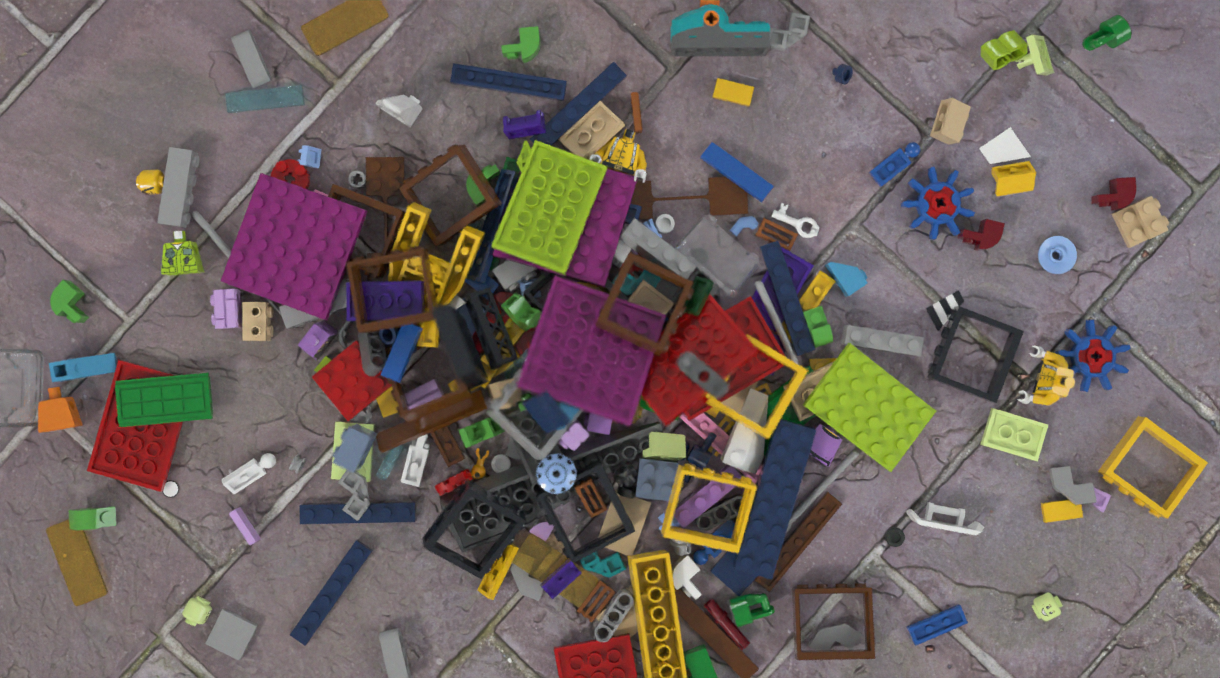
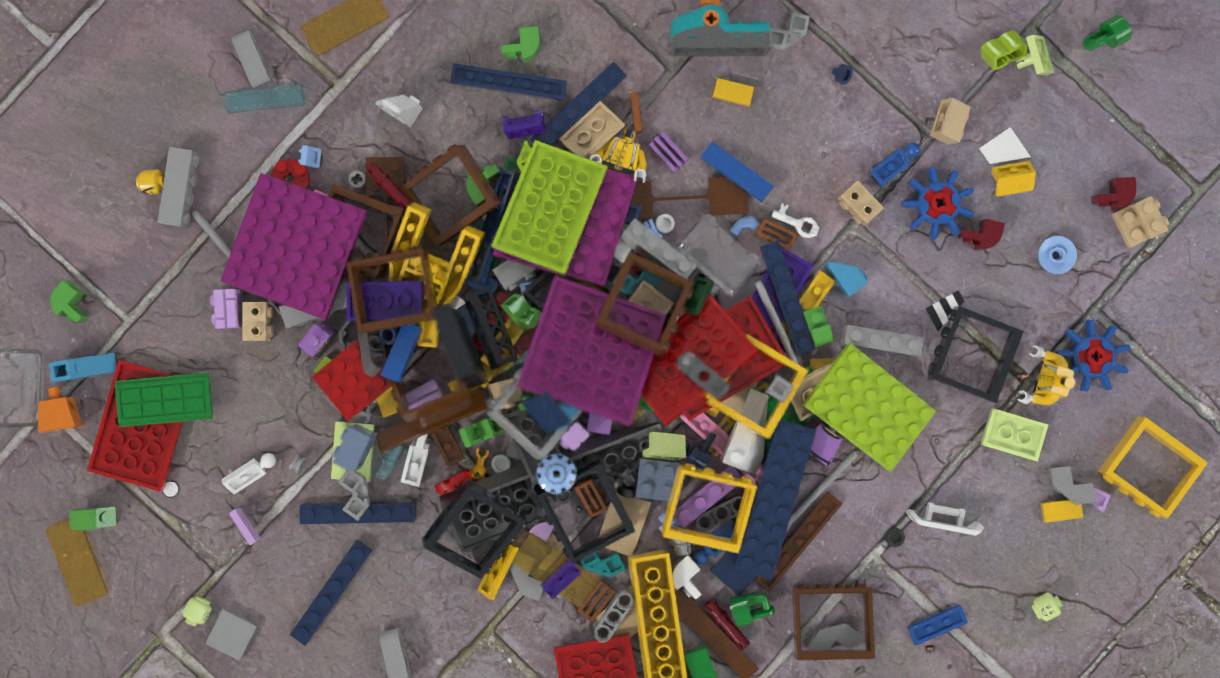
(181, 256): lime torso -> none
(386, 183): none -> dark red pin
(657, 140): none -> medium lavender tile
(780, 389): none -> light grey tile
(860, 203): none -> tan brick

